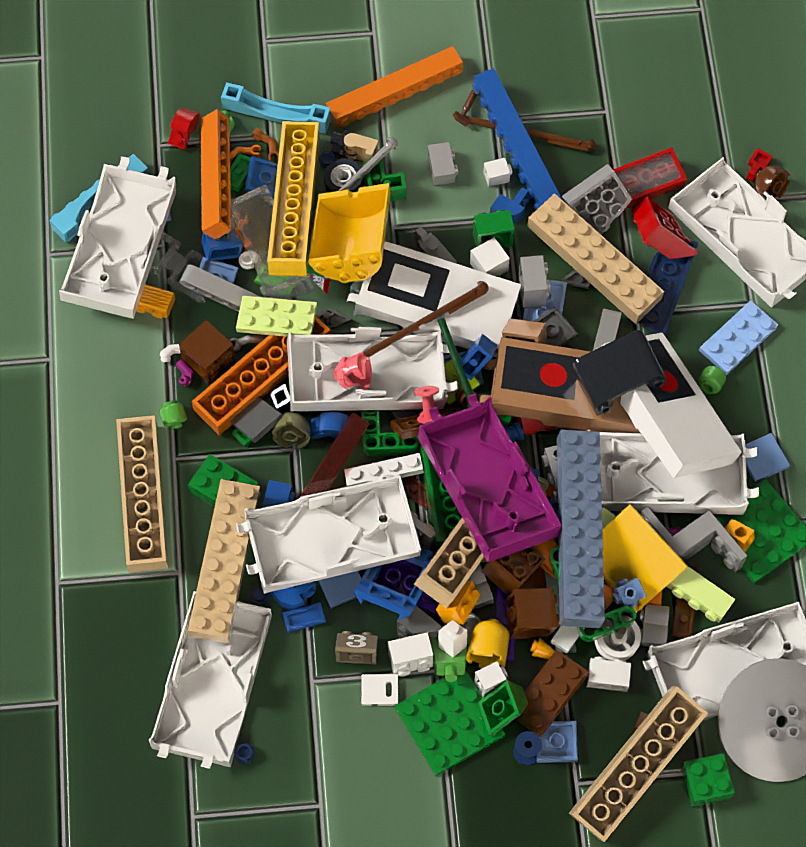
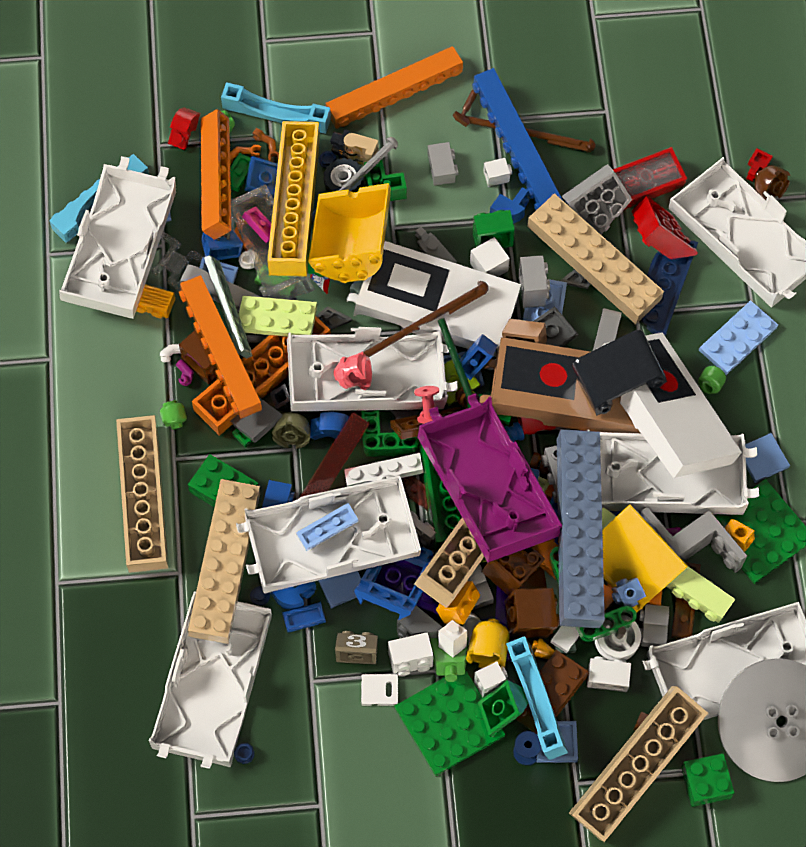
(220, 346): none -> orange brick
(228, 307): none -> sand green tile
(258, 223): none -> dark pink plate
(327, 527): none -> light blue plate
(535, 463): none -> reddish brown wheel
(538, 699): none -> medium azure arch

